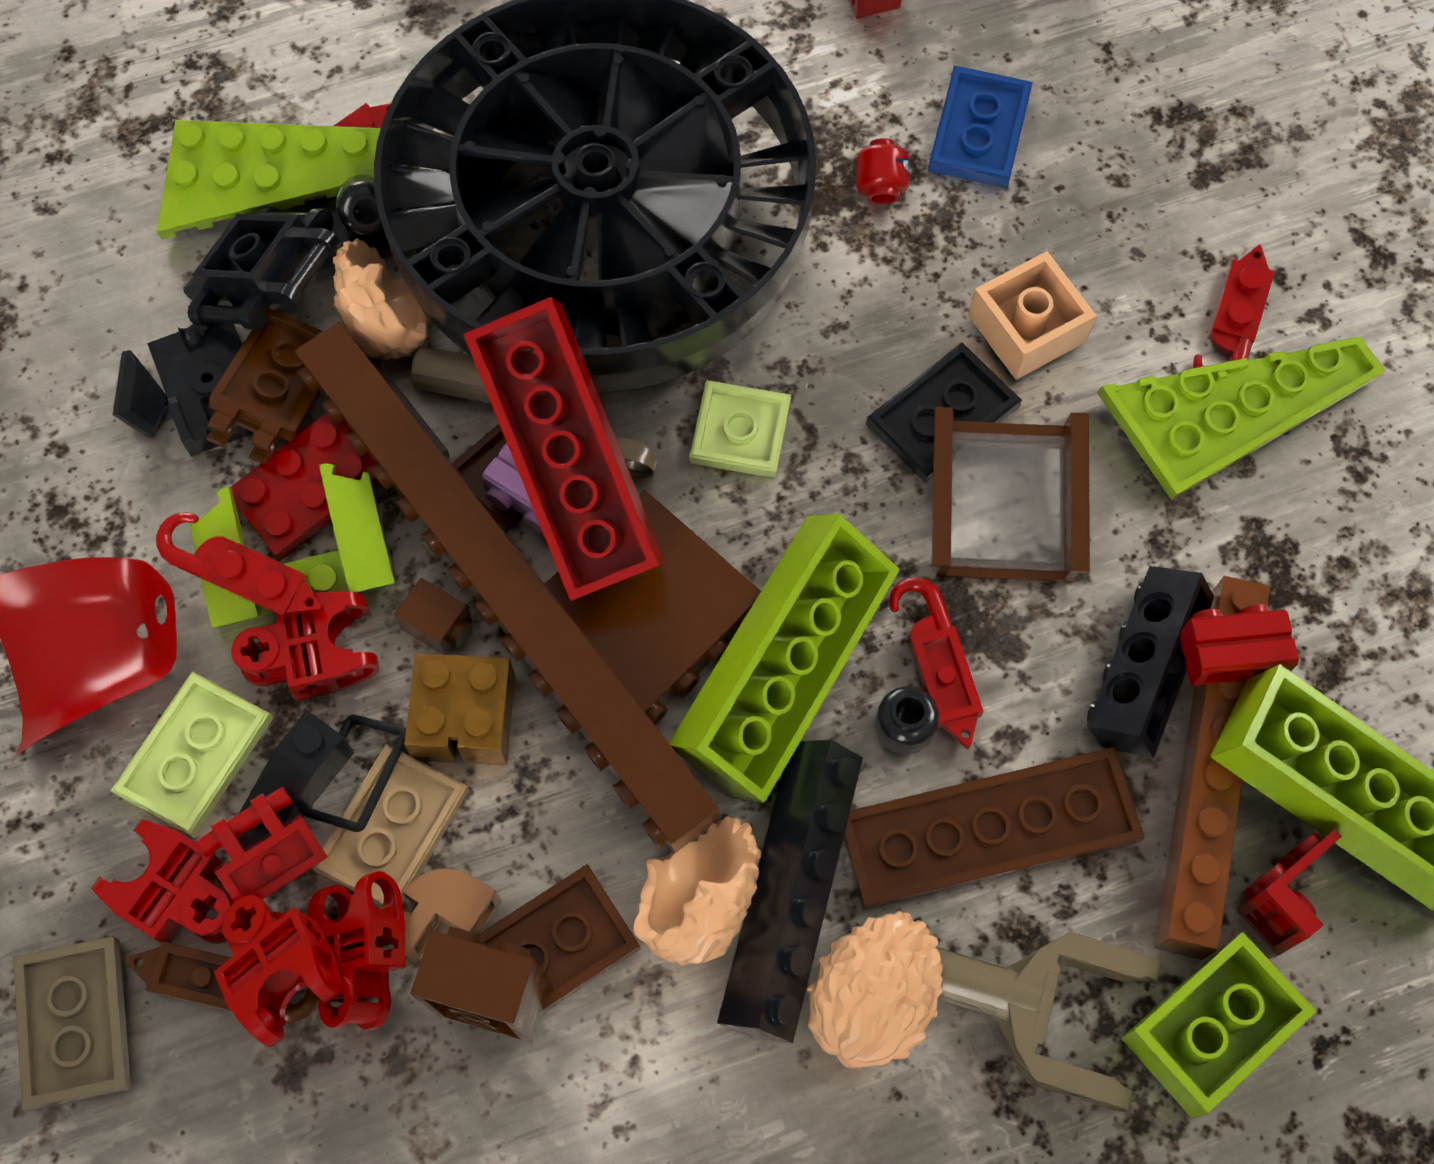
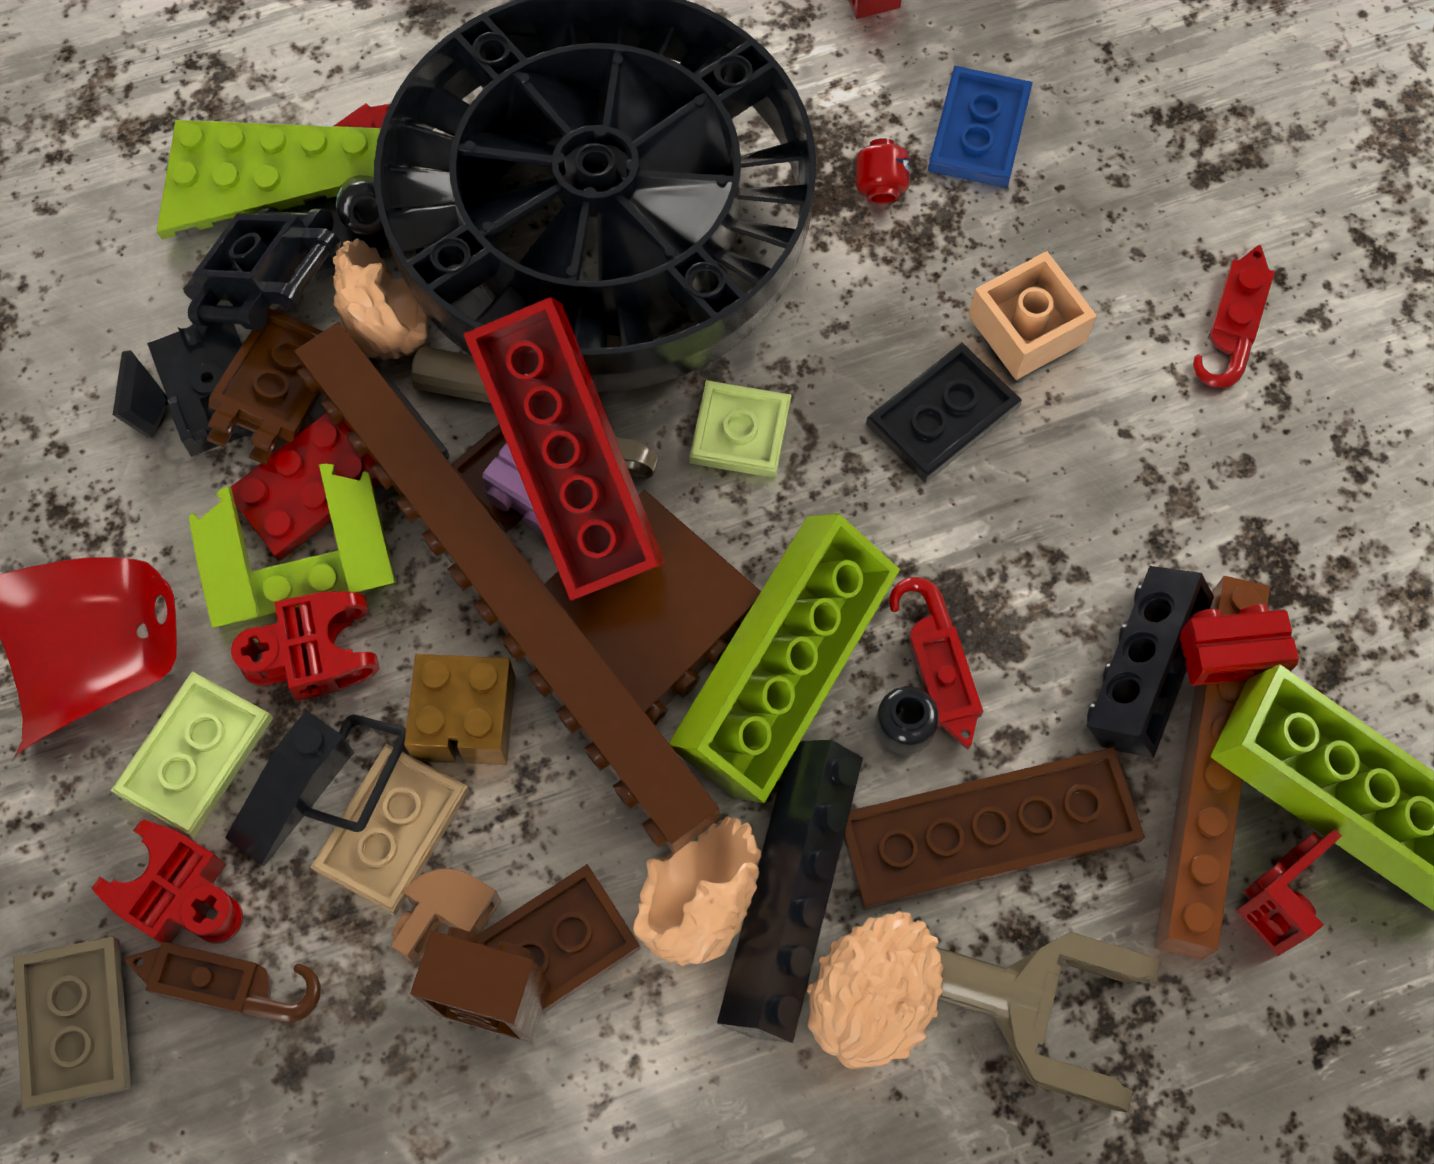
(239, 570): red plate -> none
(271, 860): red plate -> none
(271, 963): red piece -> none
(358, 945): red piece -> none
(434, 617): reddish brown brick -> none
(1010, 499): clear piece -> none
(1218, 1026): lime brick -> none
(1223, 411): lime wing -> none

